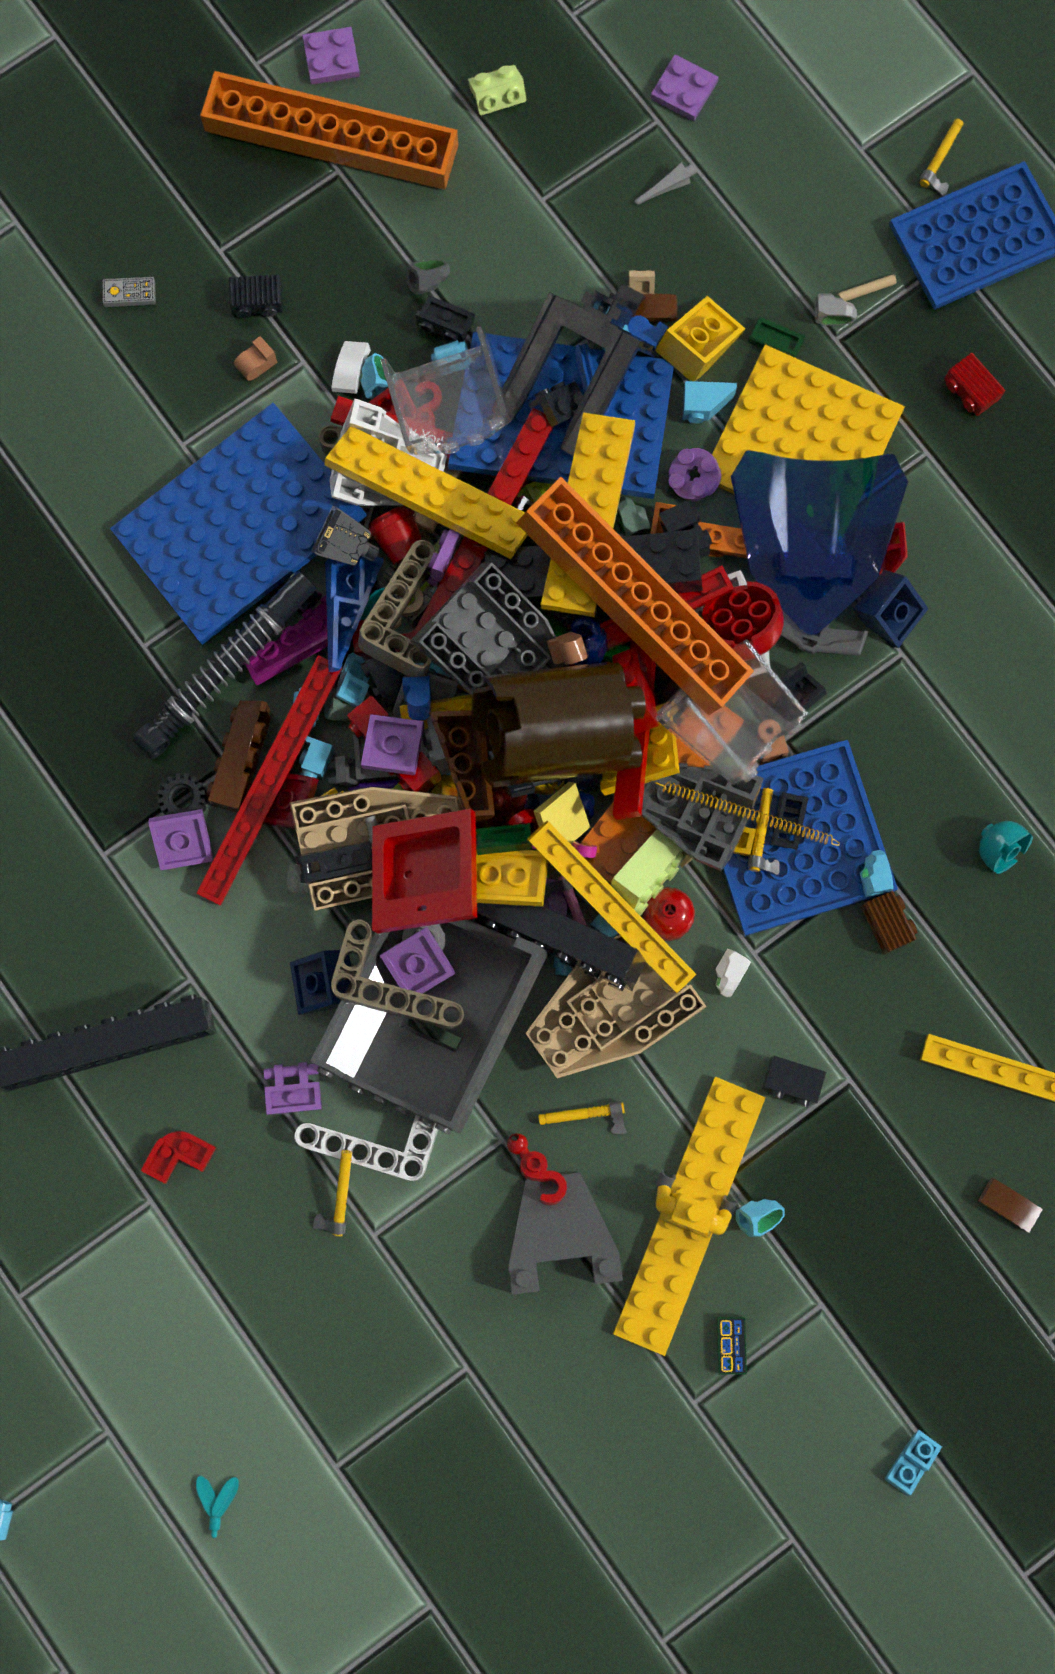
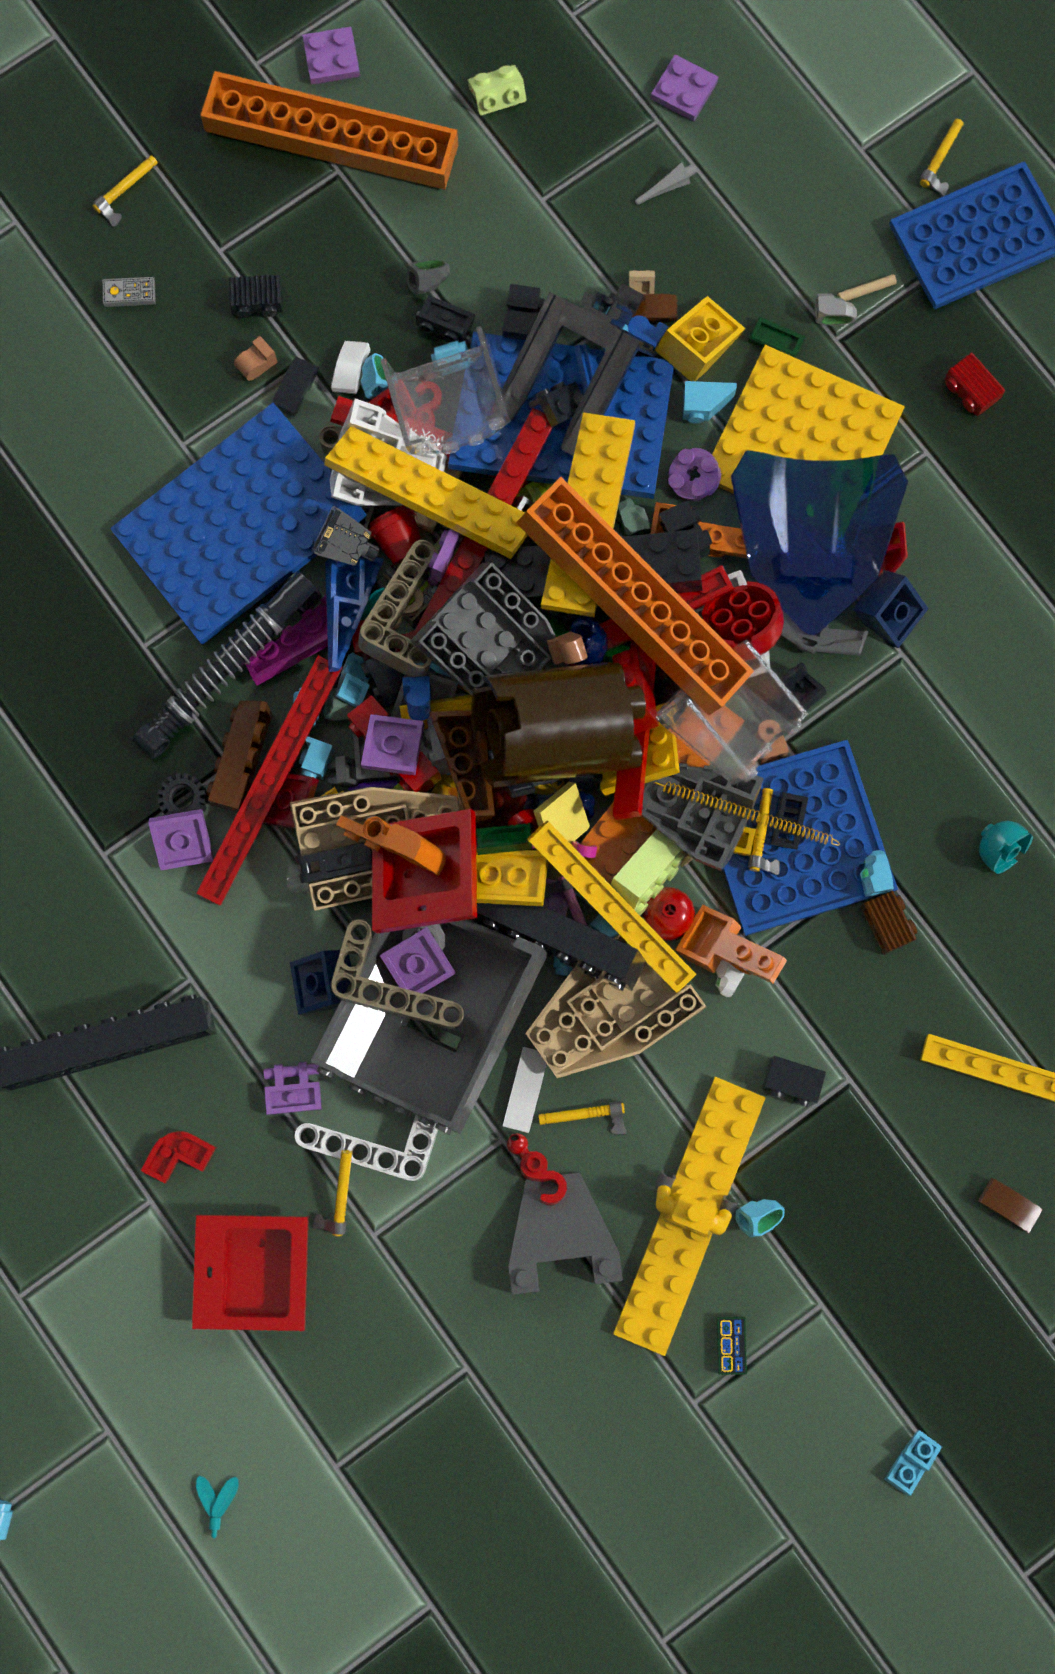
(102, 204): none -> yellow piece
(255, 1272): none -> red piece
(295, 385): none -> black slope
(395, 840): none -> orange plate
(523, 308): none -> black piece
(525, 1091): none -> white tile
(715, 939): none -> orange plate

